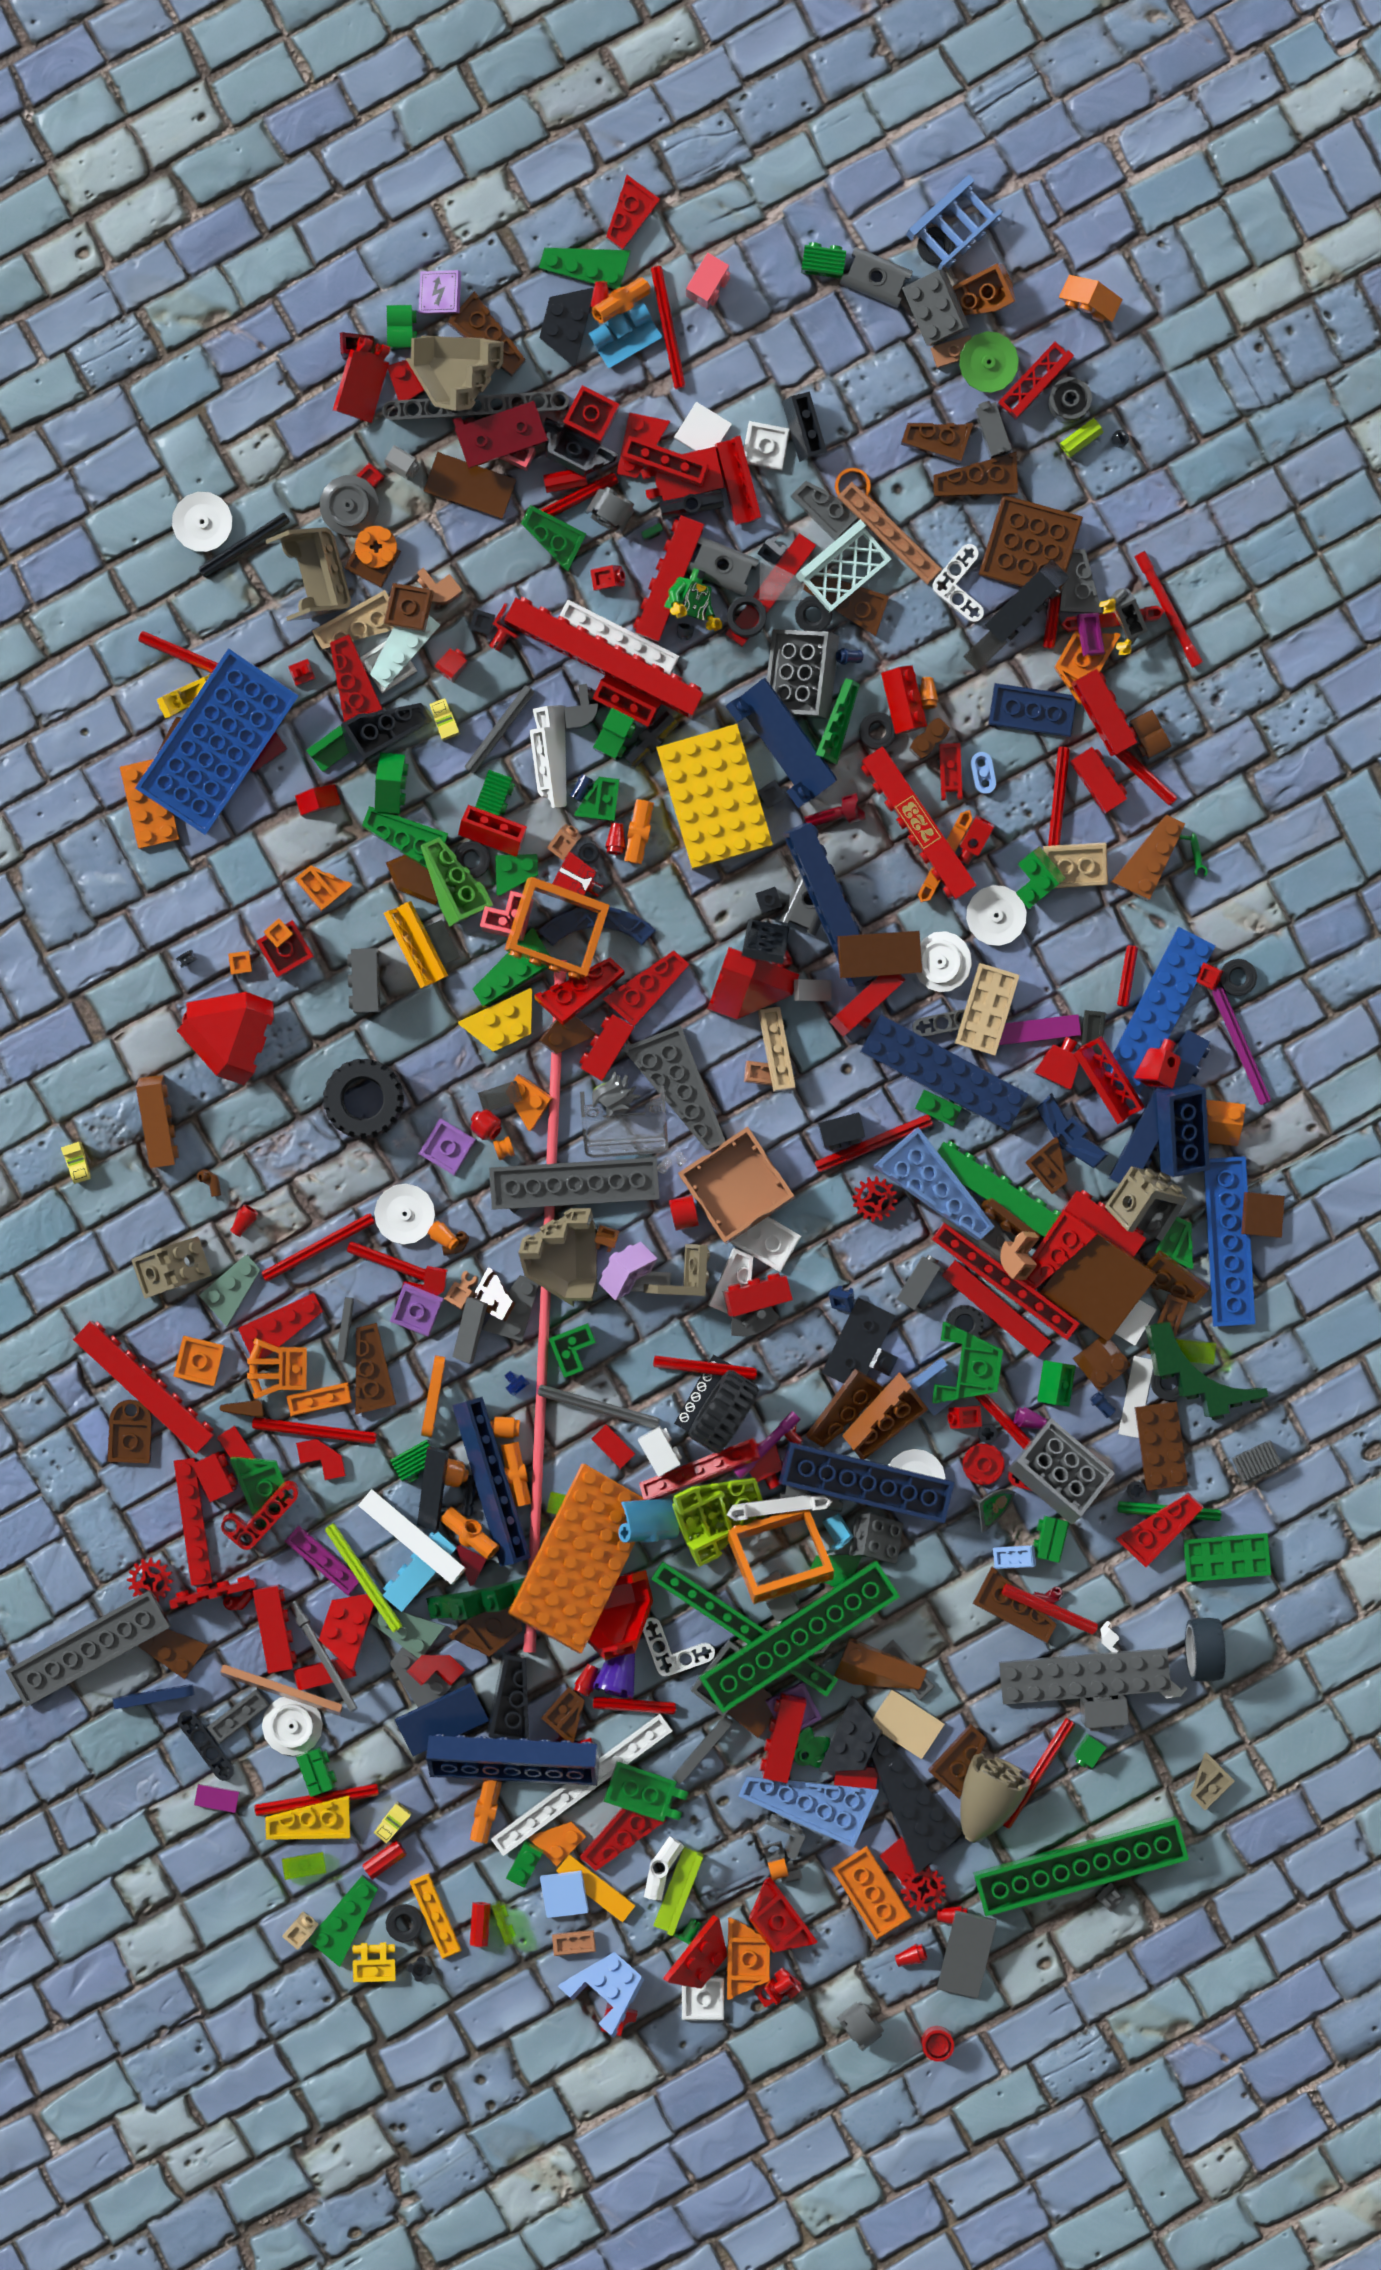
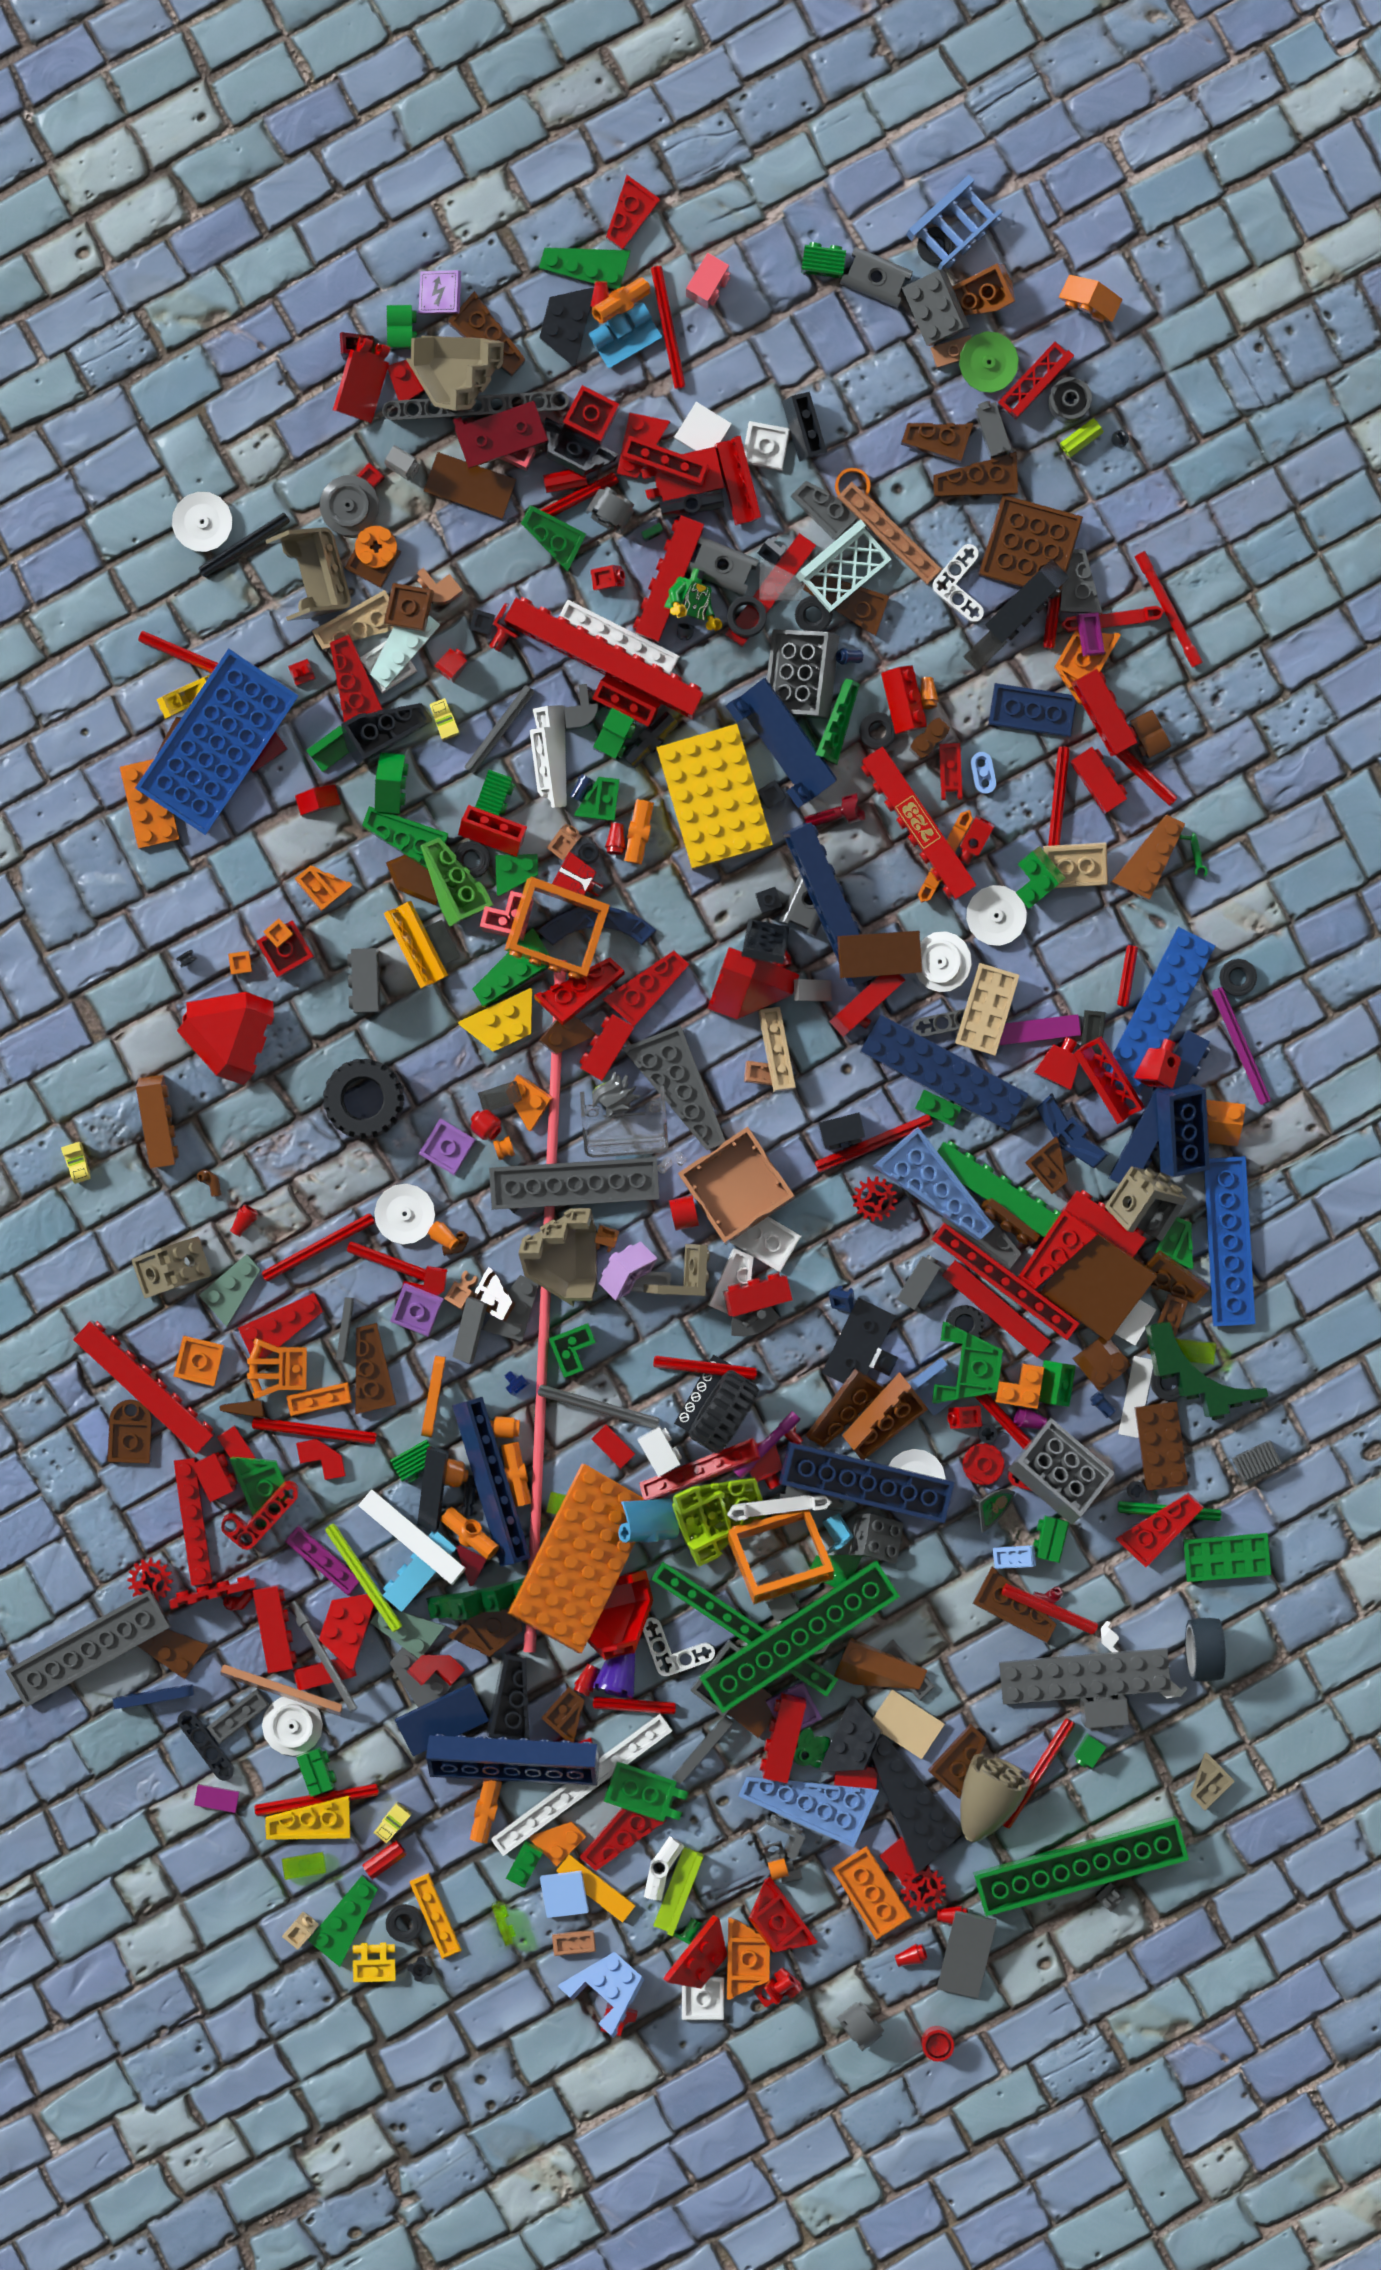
(480, 1924): red axle -> none
(1016, 1258): nougat brick -> none
(1027, 1390): none -> orange brick
(1128, 616): dark grey torso -> none
(1209, 976): red tile -> none
(1262, 1214): reddish brown tile -> none

